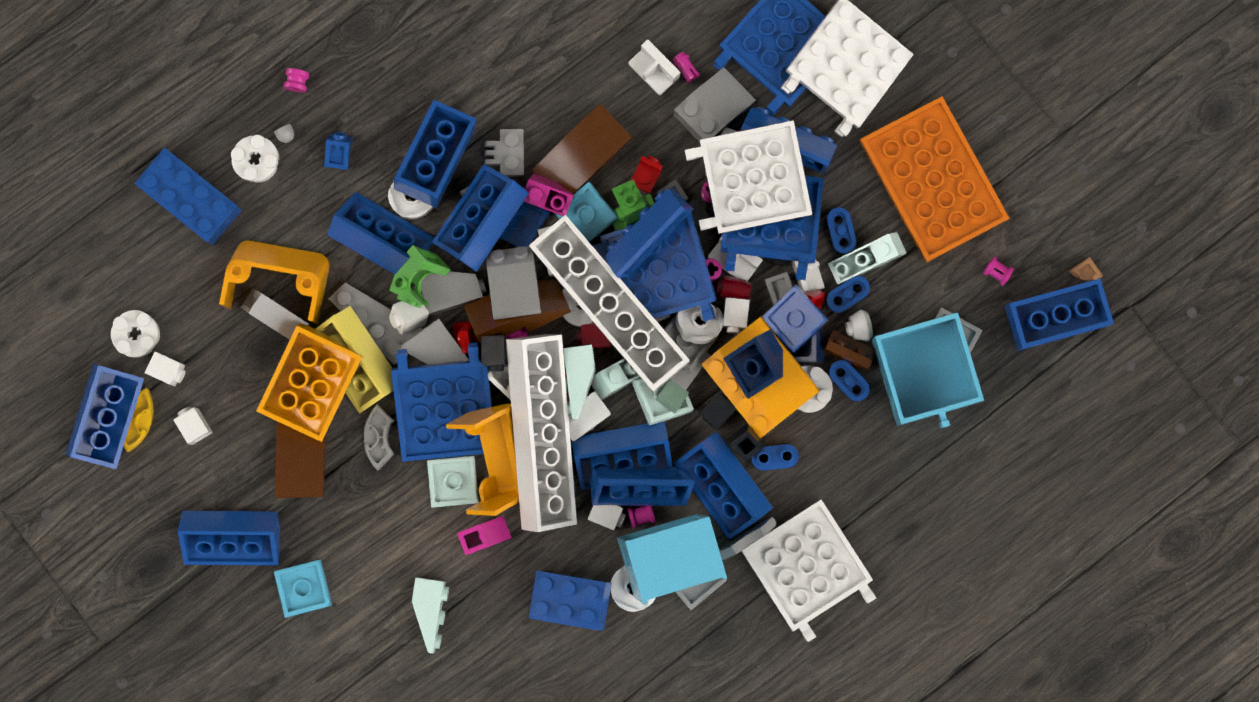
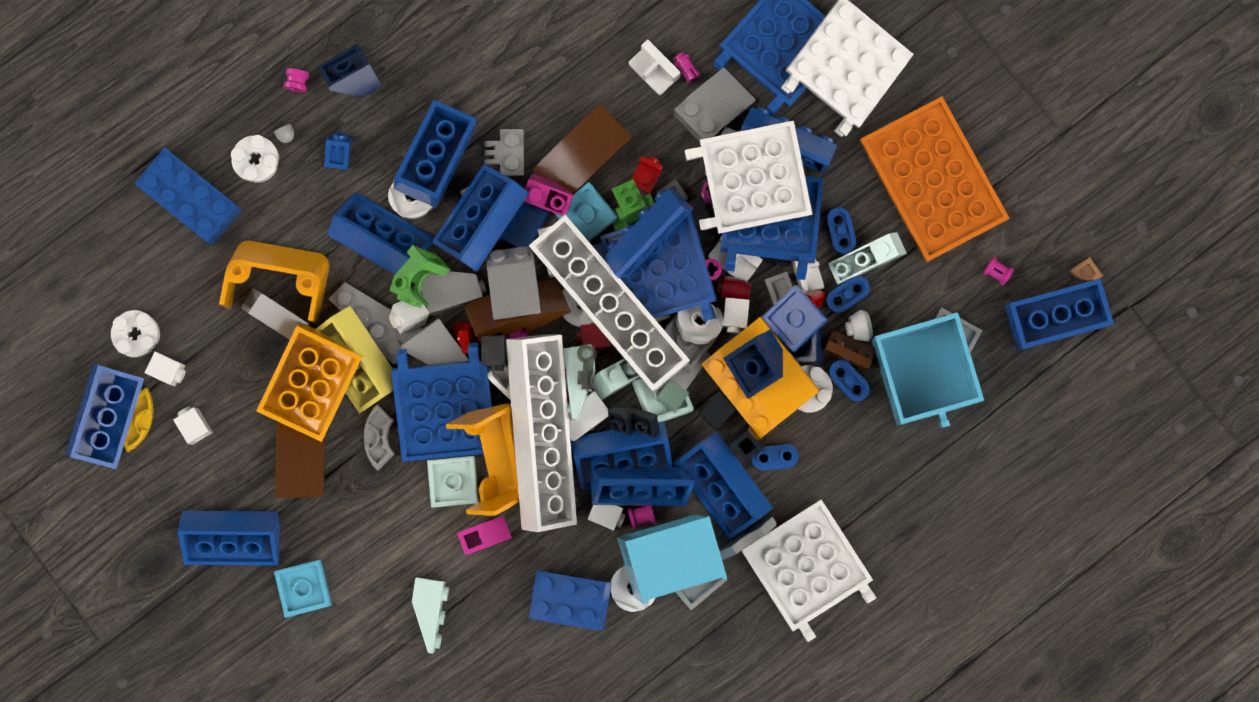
(350, 73): none -> dark blue slope
(585, 377): none -> clear smoke plate
(629, 419): none -> black slope

